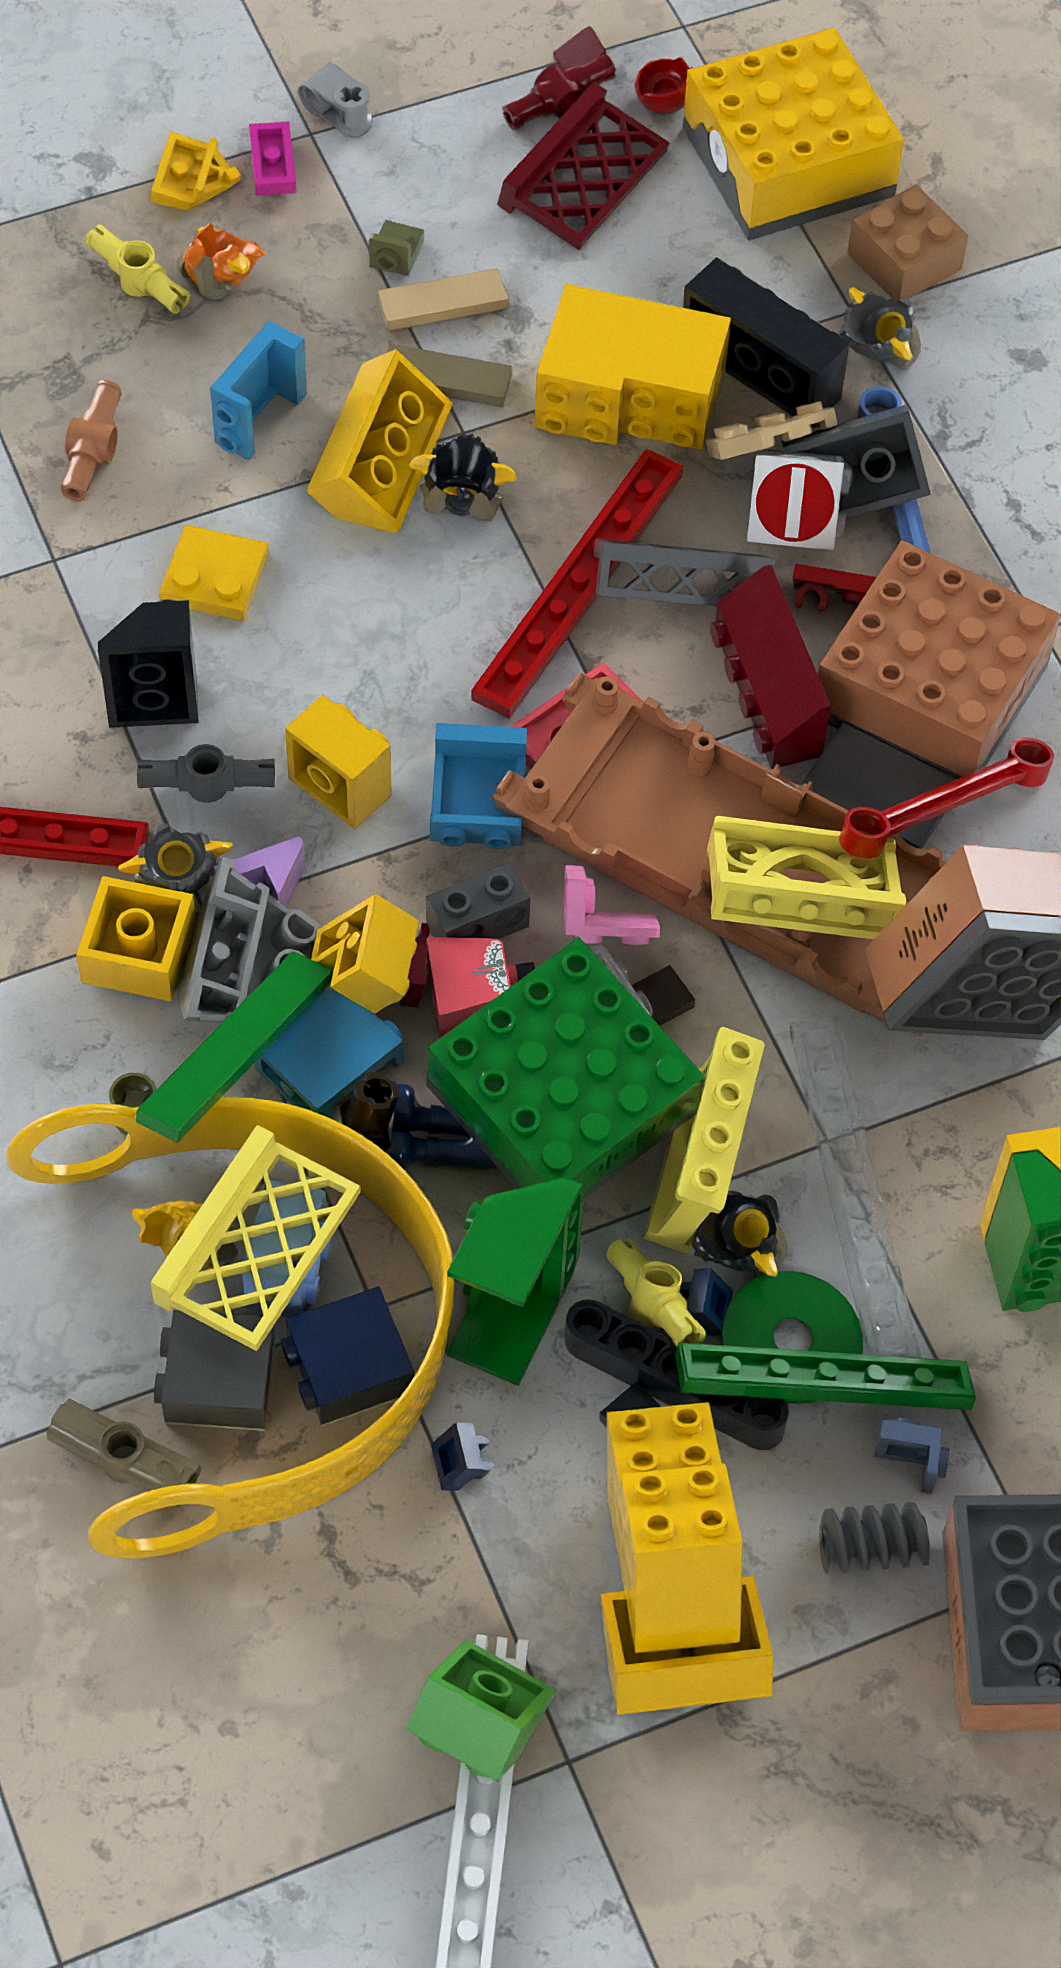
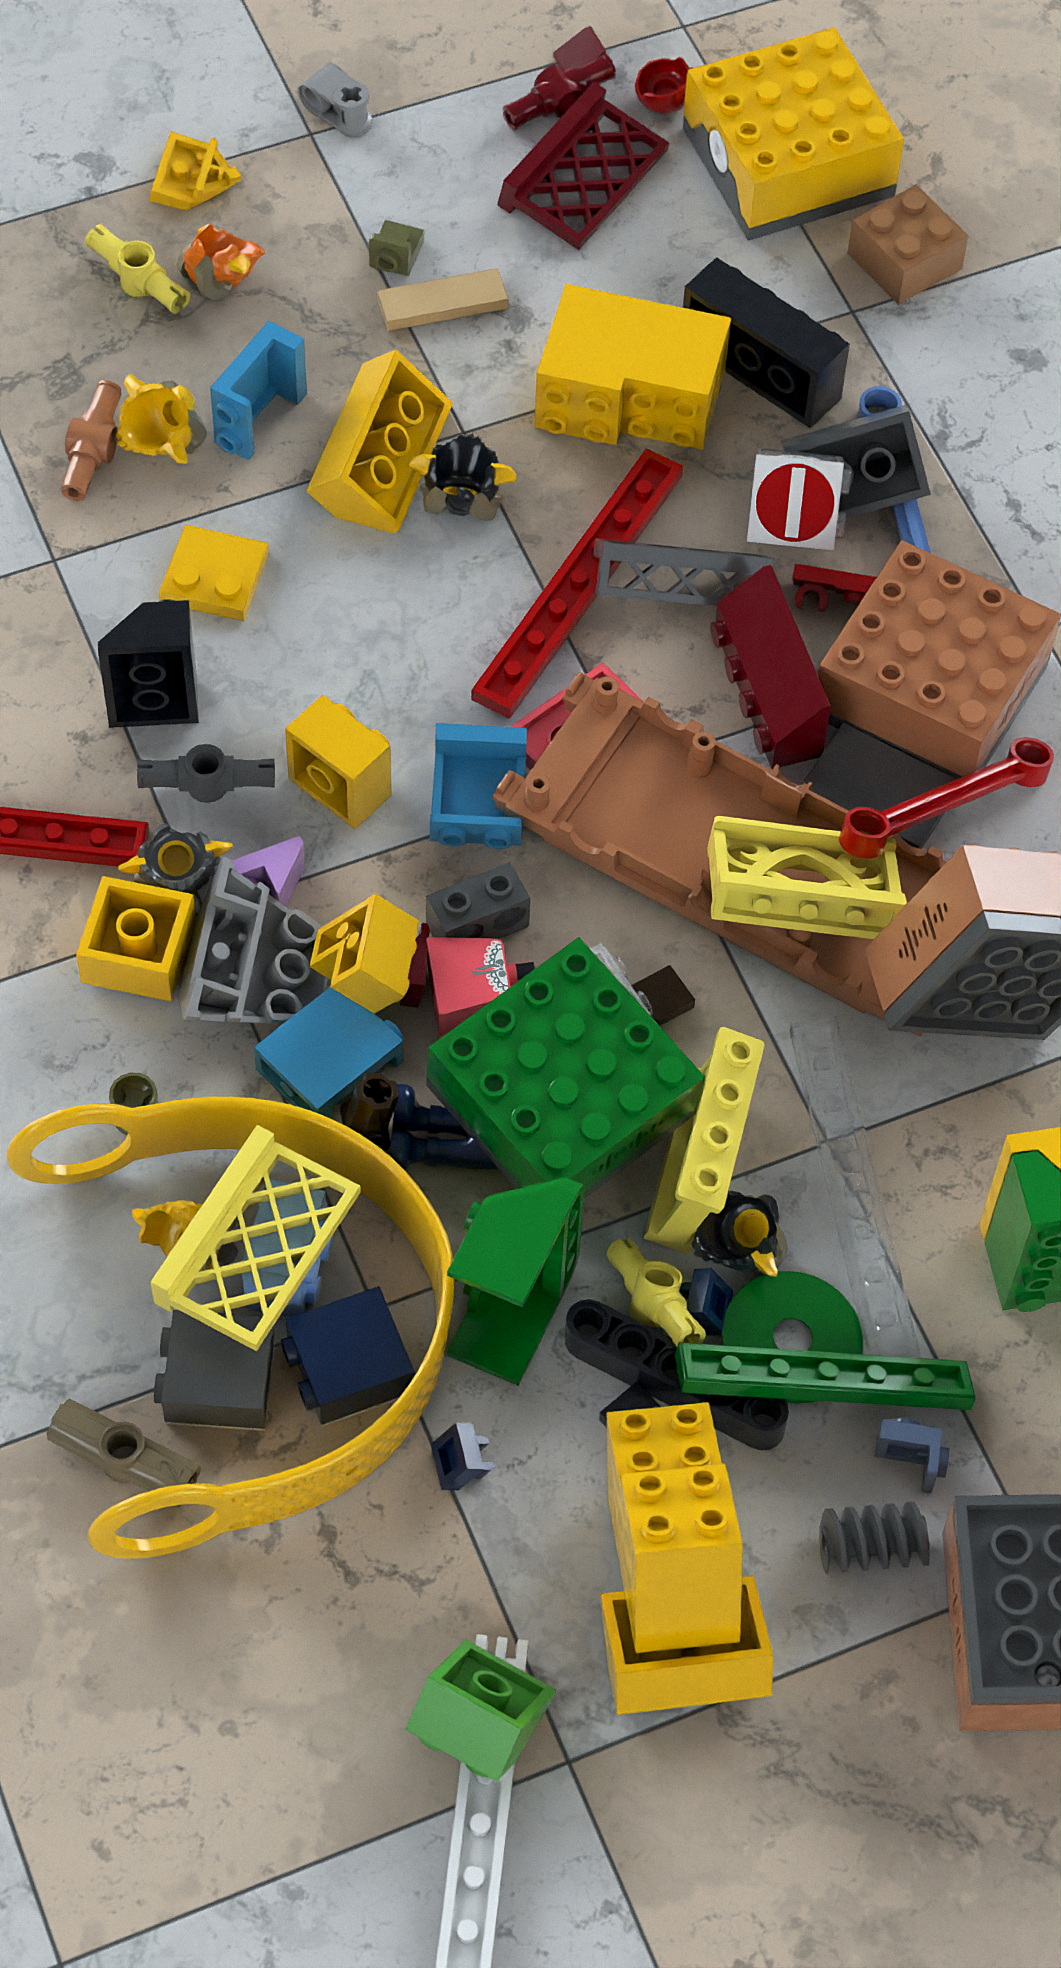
(159, 420): none -> yellow hair
(233, 1047): green tile -> none
(272, 158): dark pink plate -> none
(461, 376): dark tan tile -> none
(590, 926): bright pink bracket -> none
(738, 439): tan plate -> none
(881, 328): dark grey hair -> none

